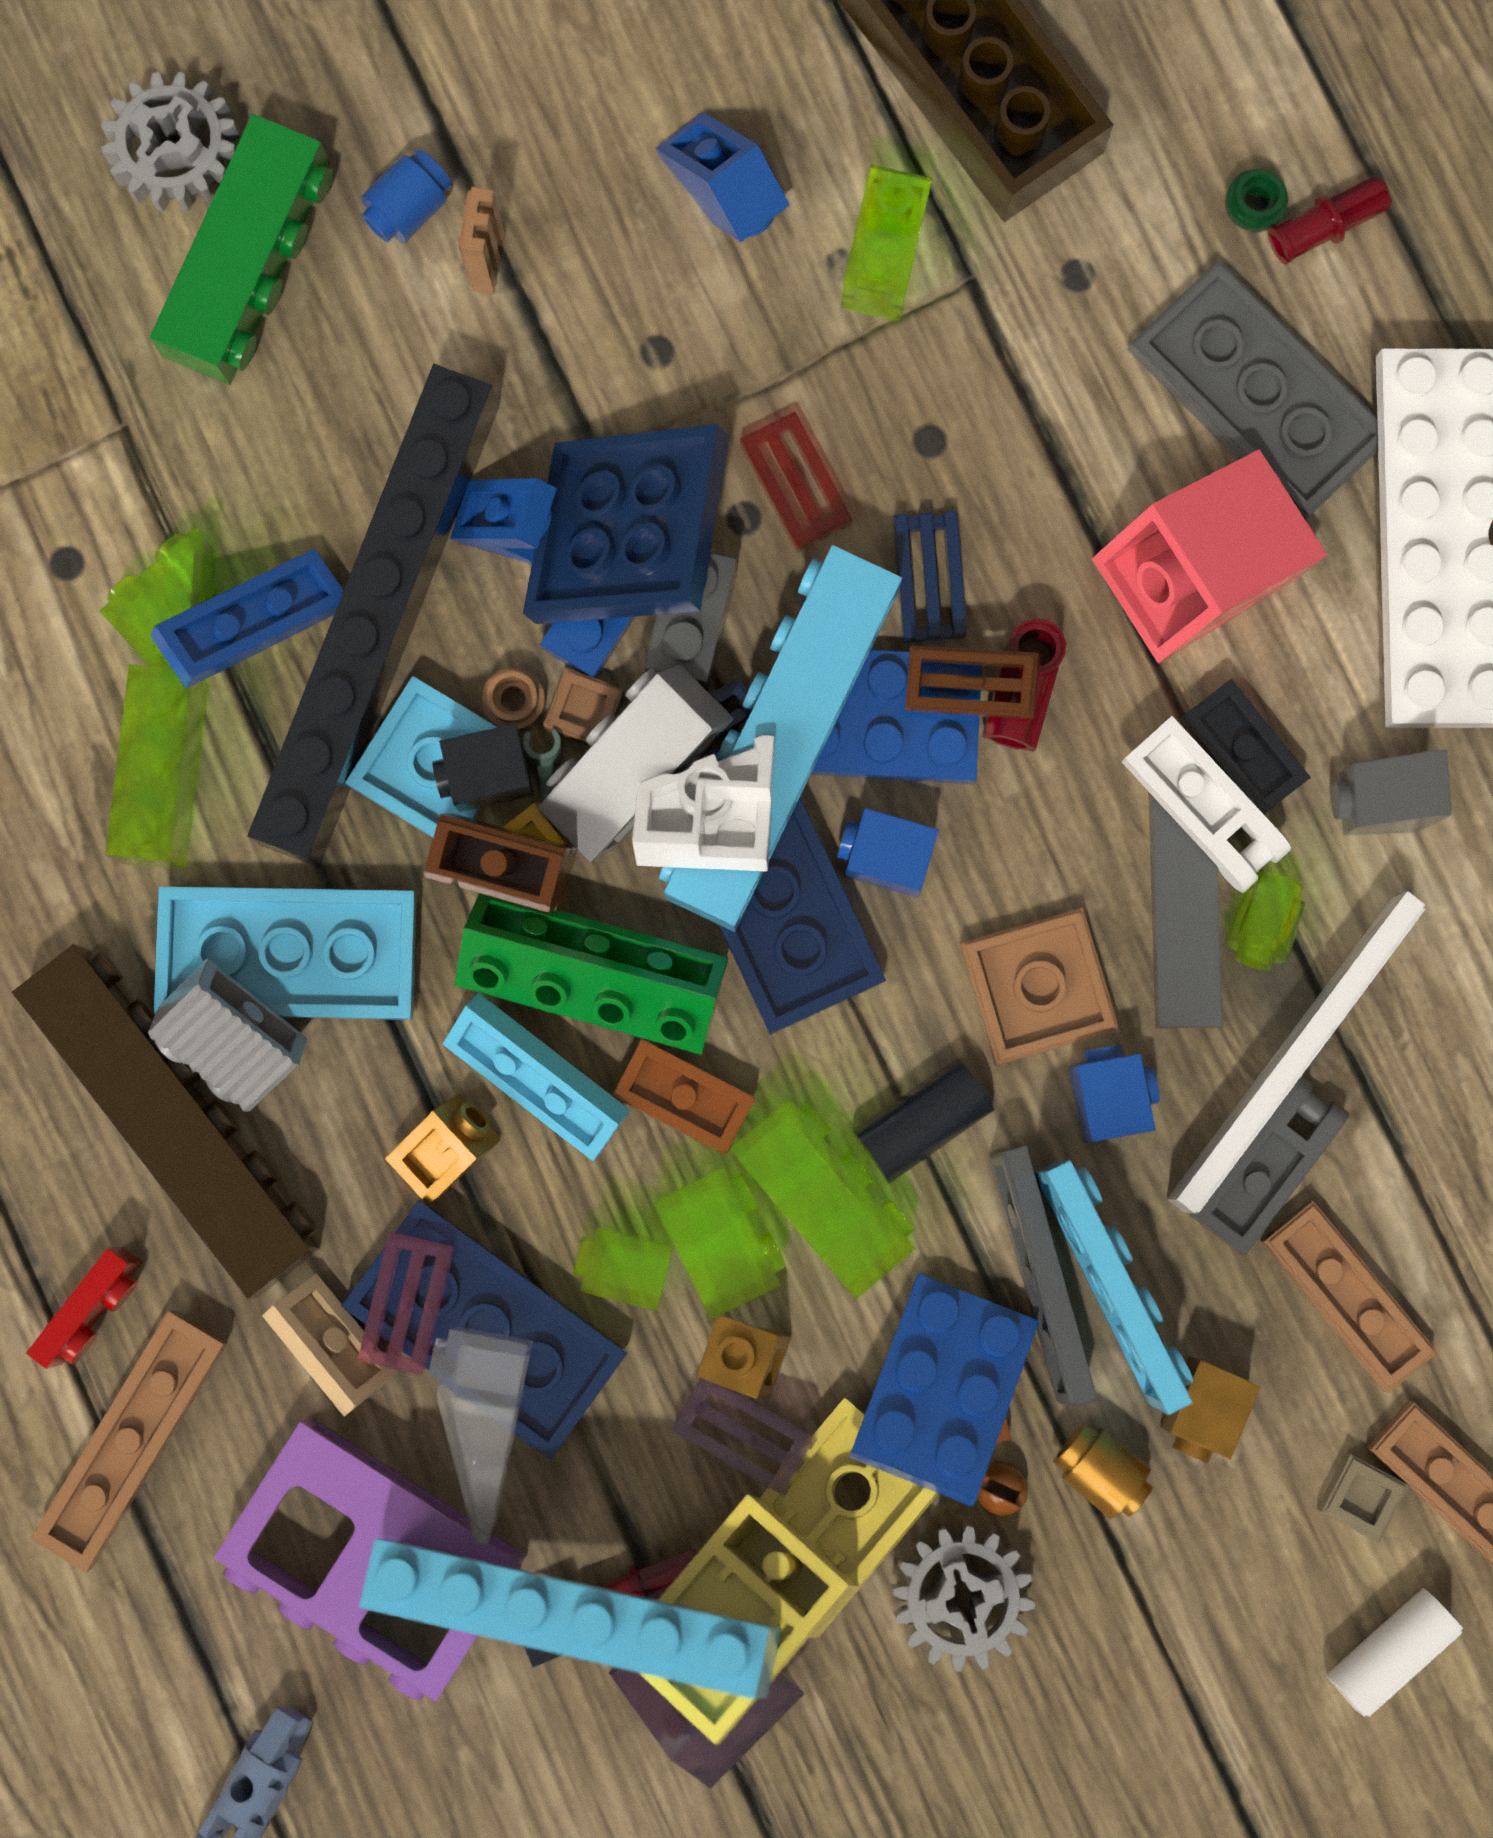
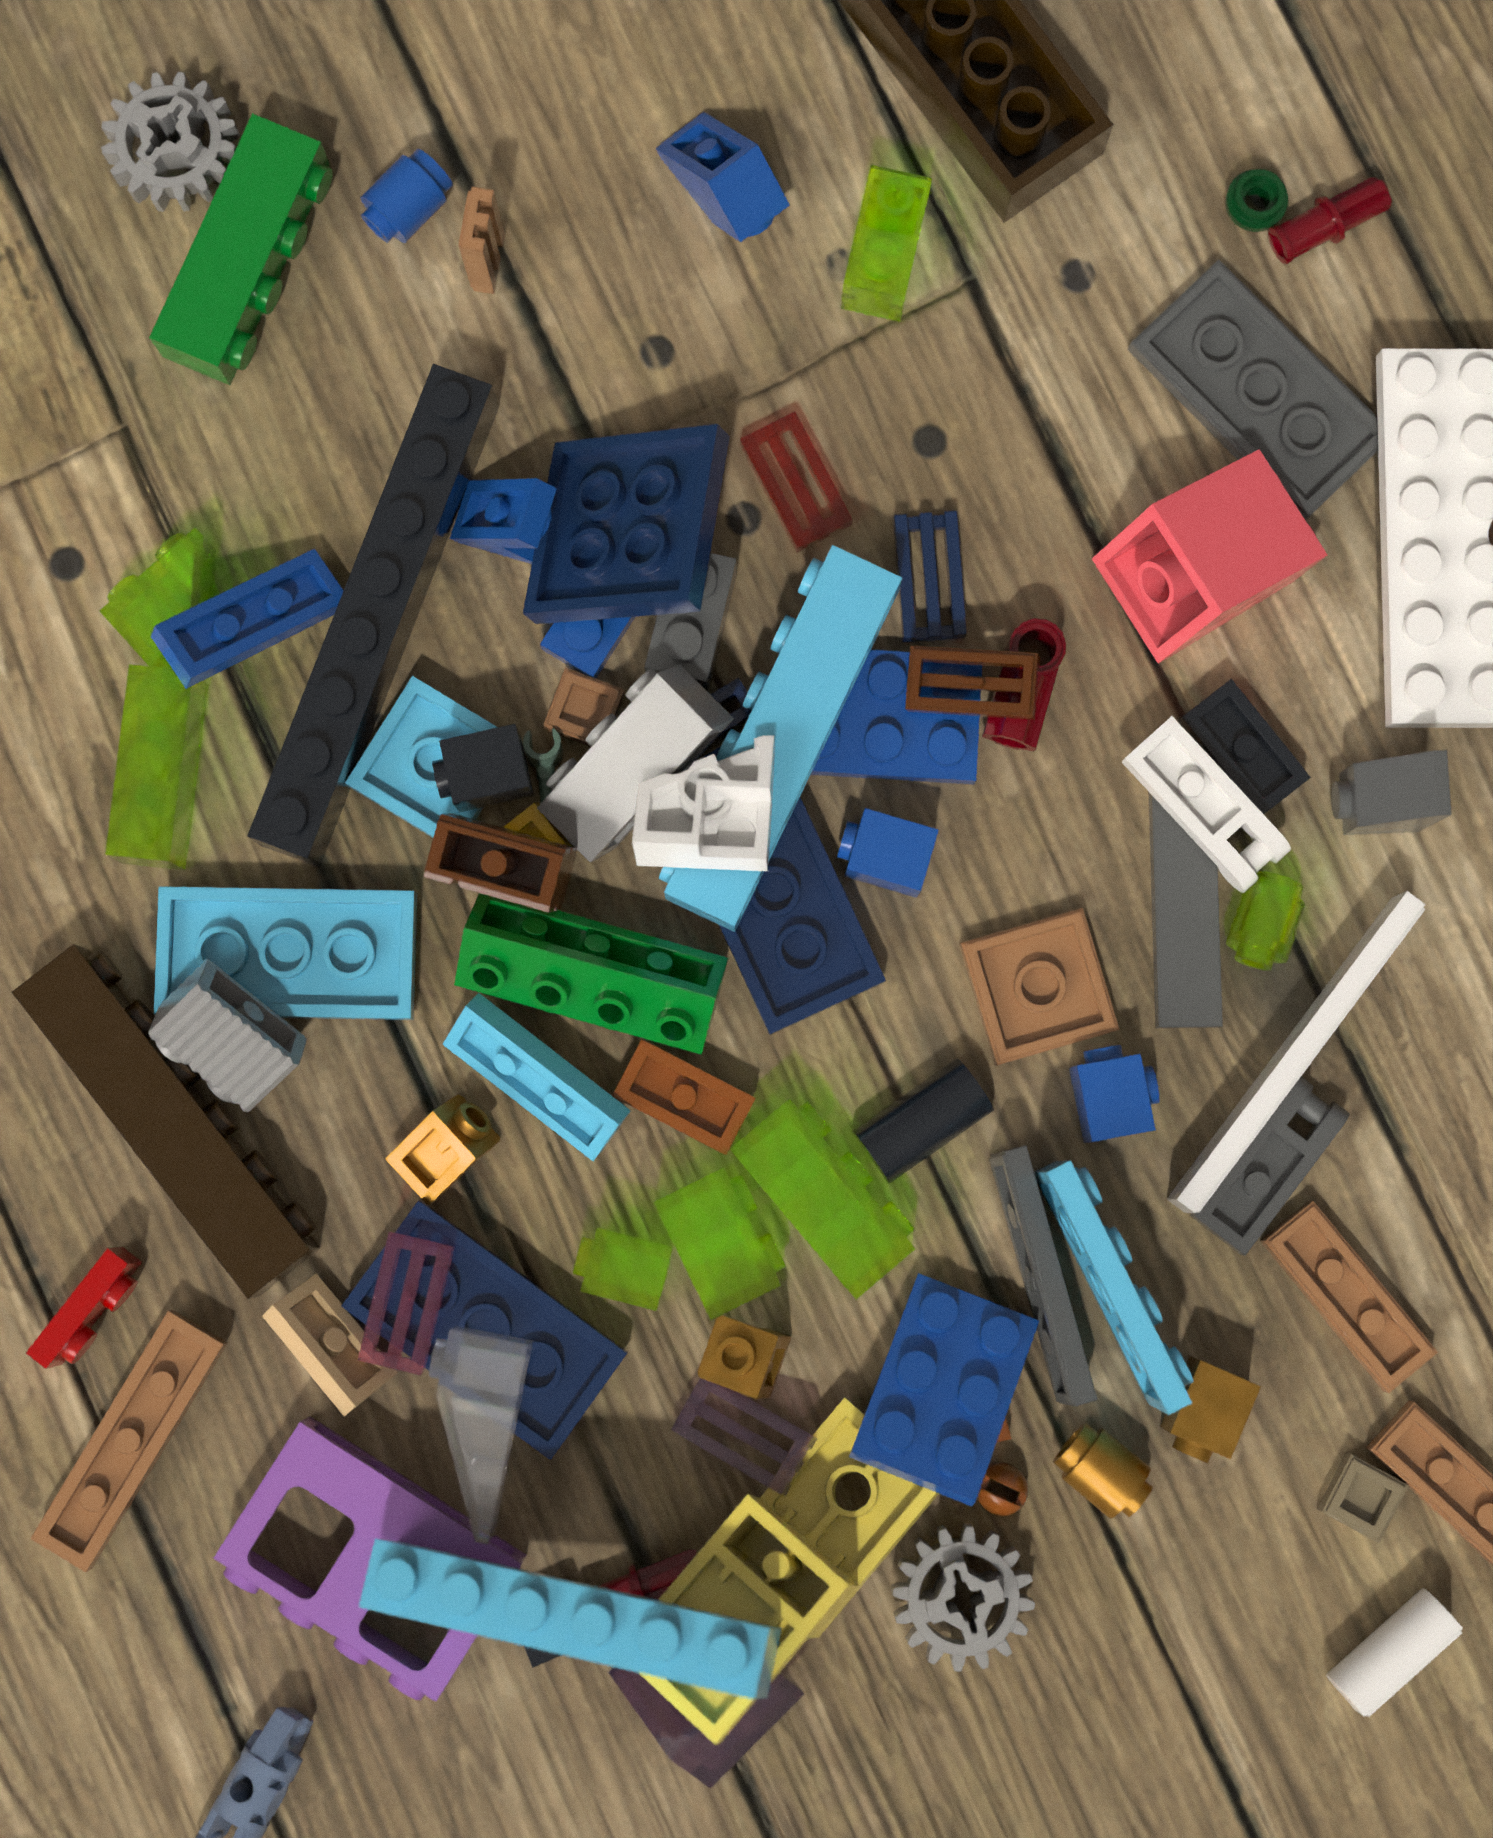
(508, 680): medium nougat plate -> none

